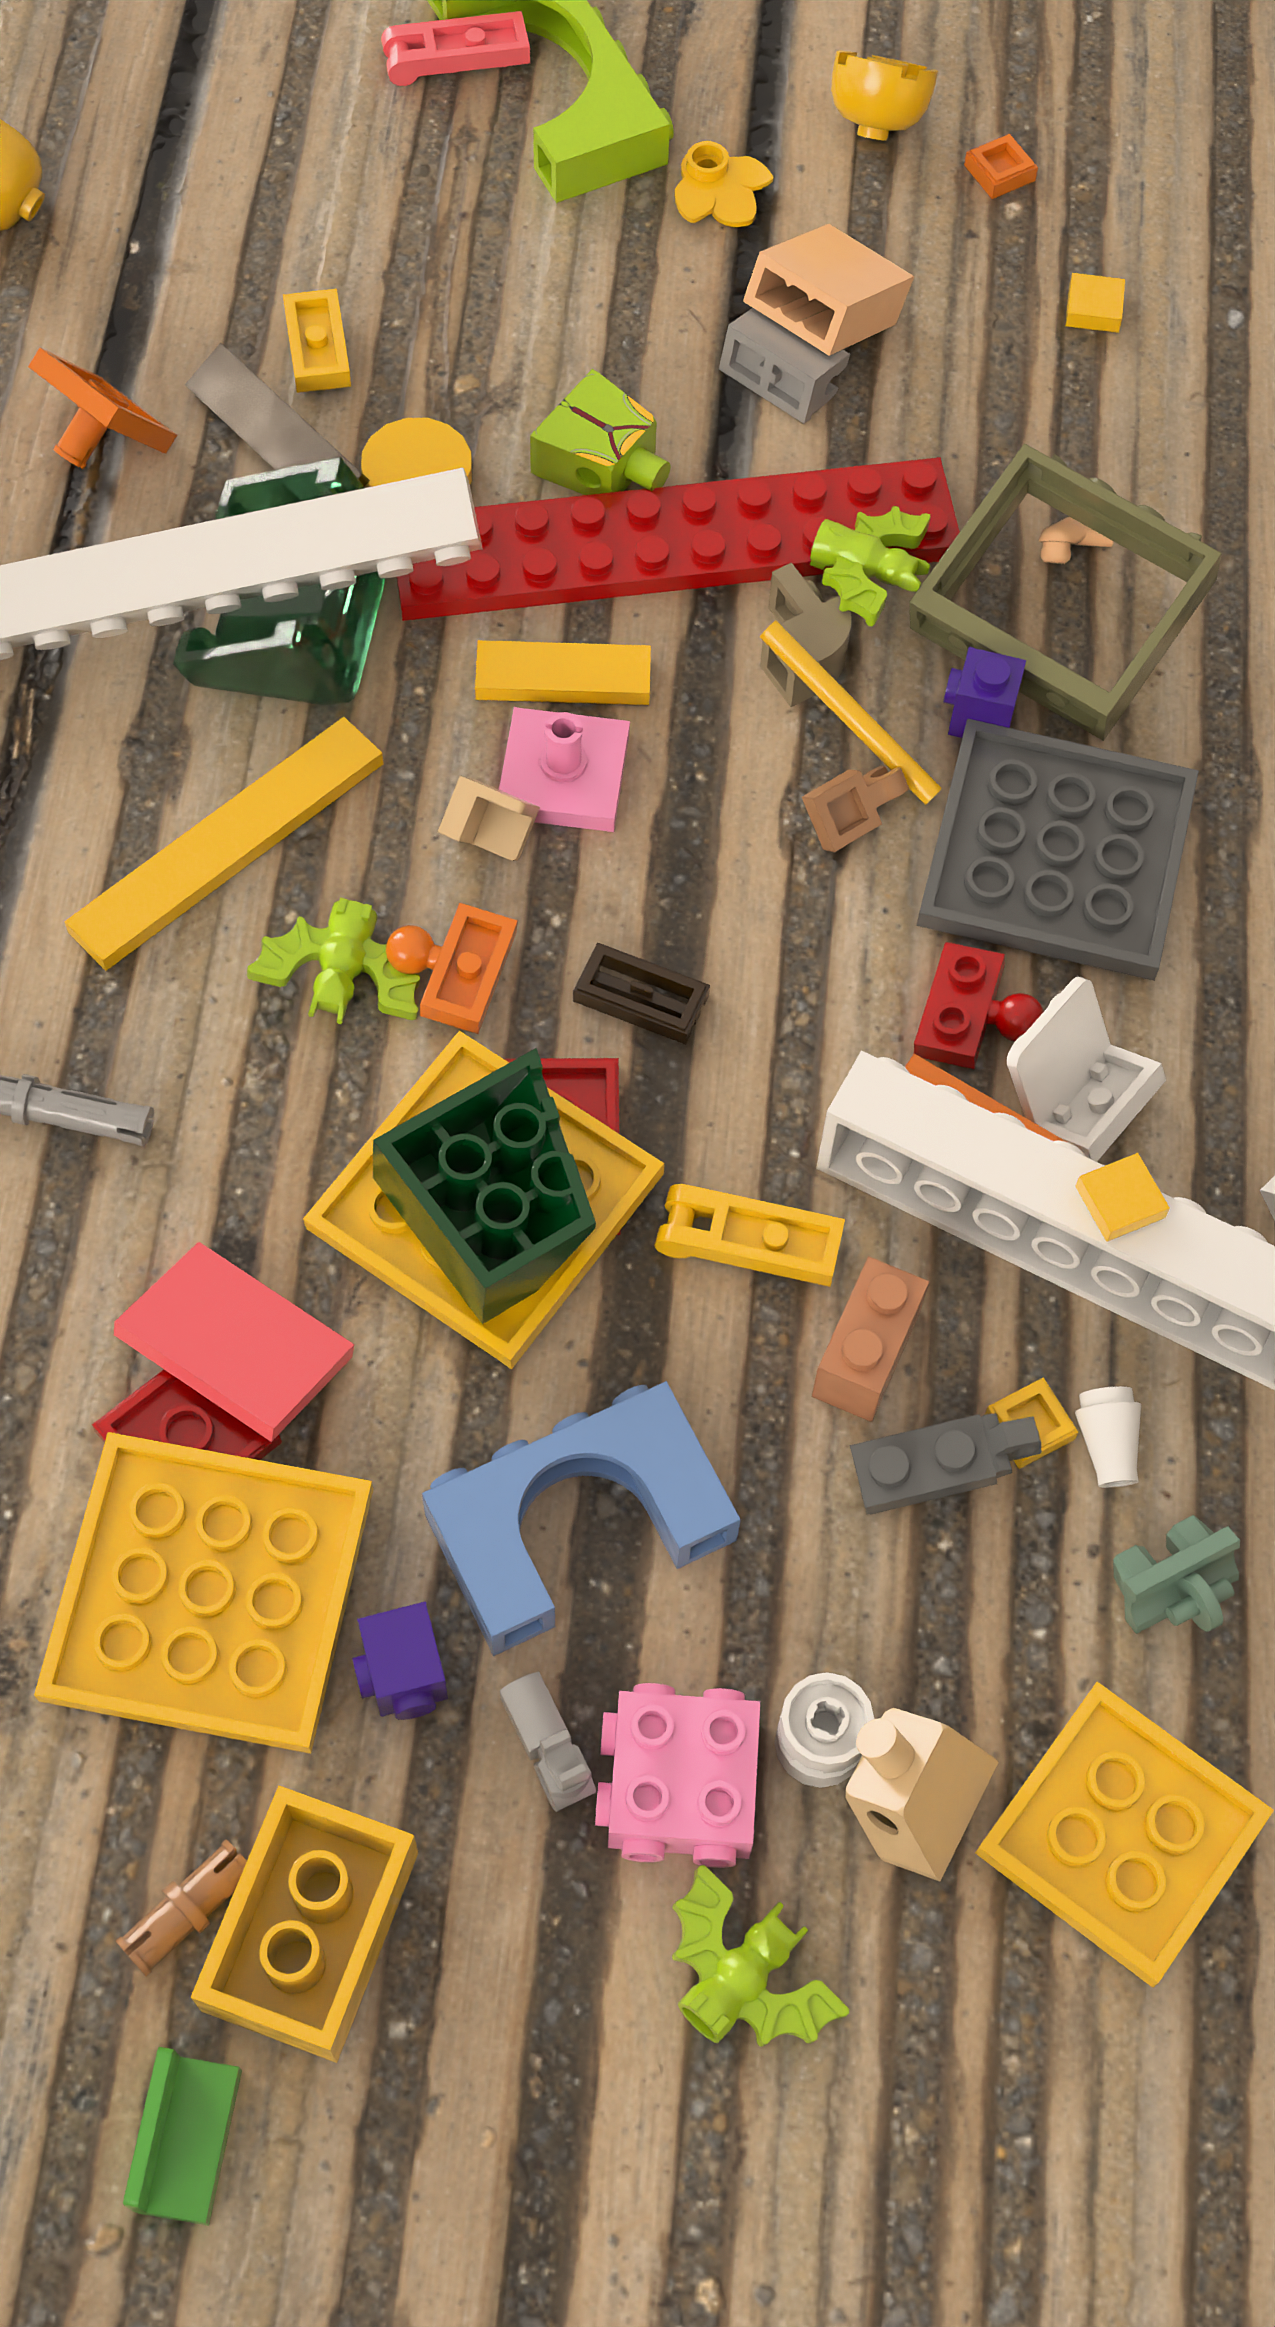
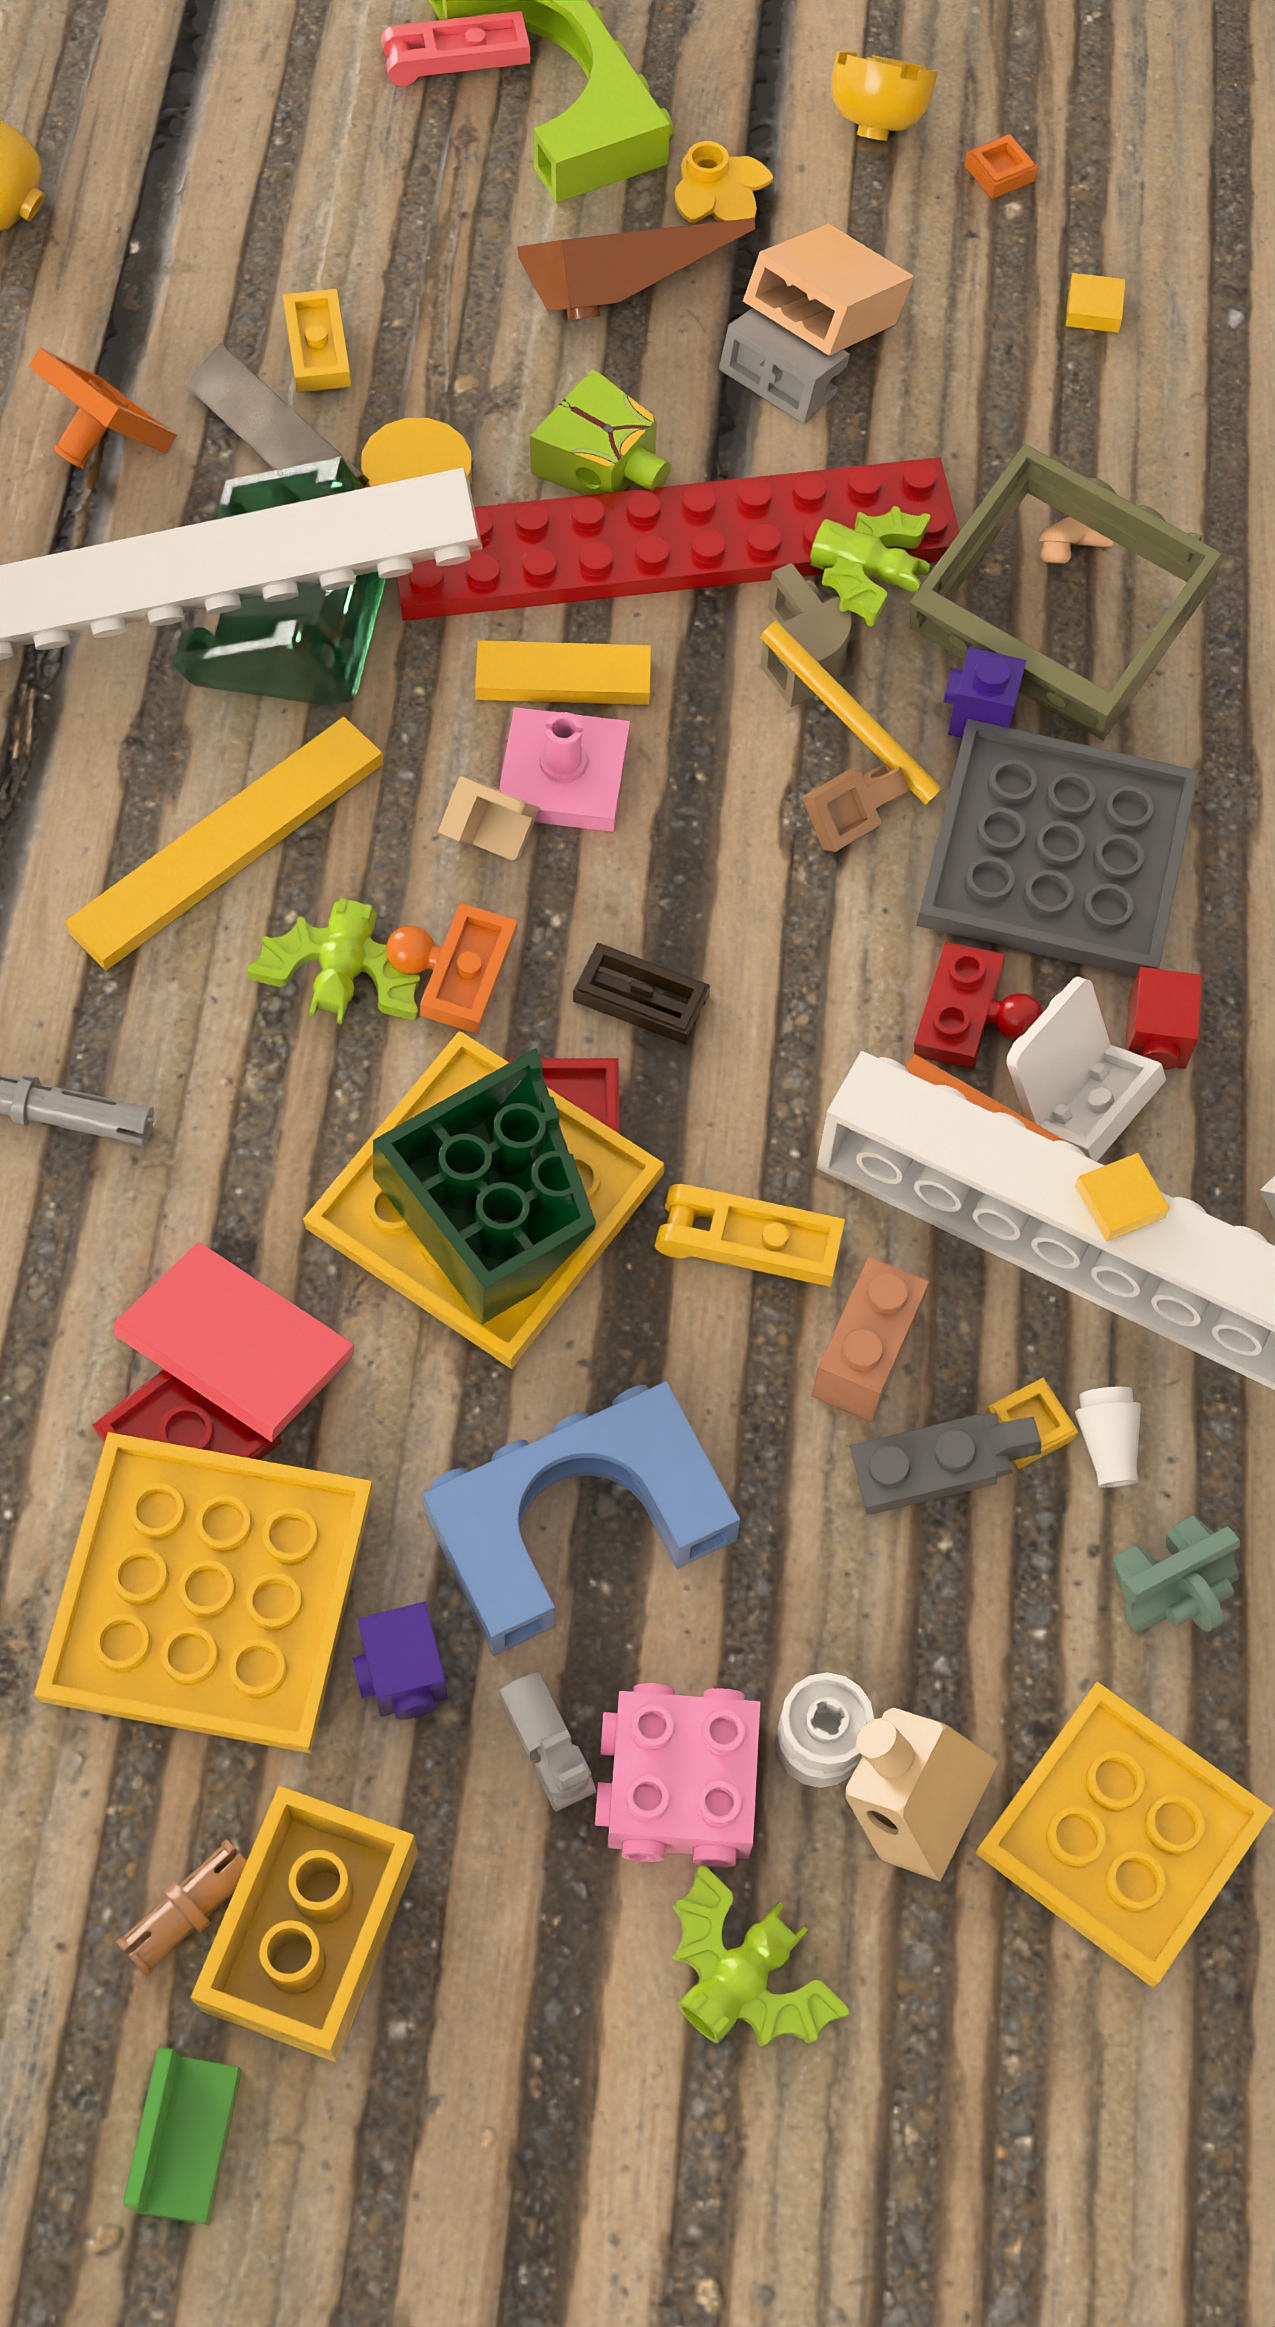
(612, 267): none -> dark orange wedge
(1164, 1016): none -> red brick

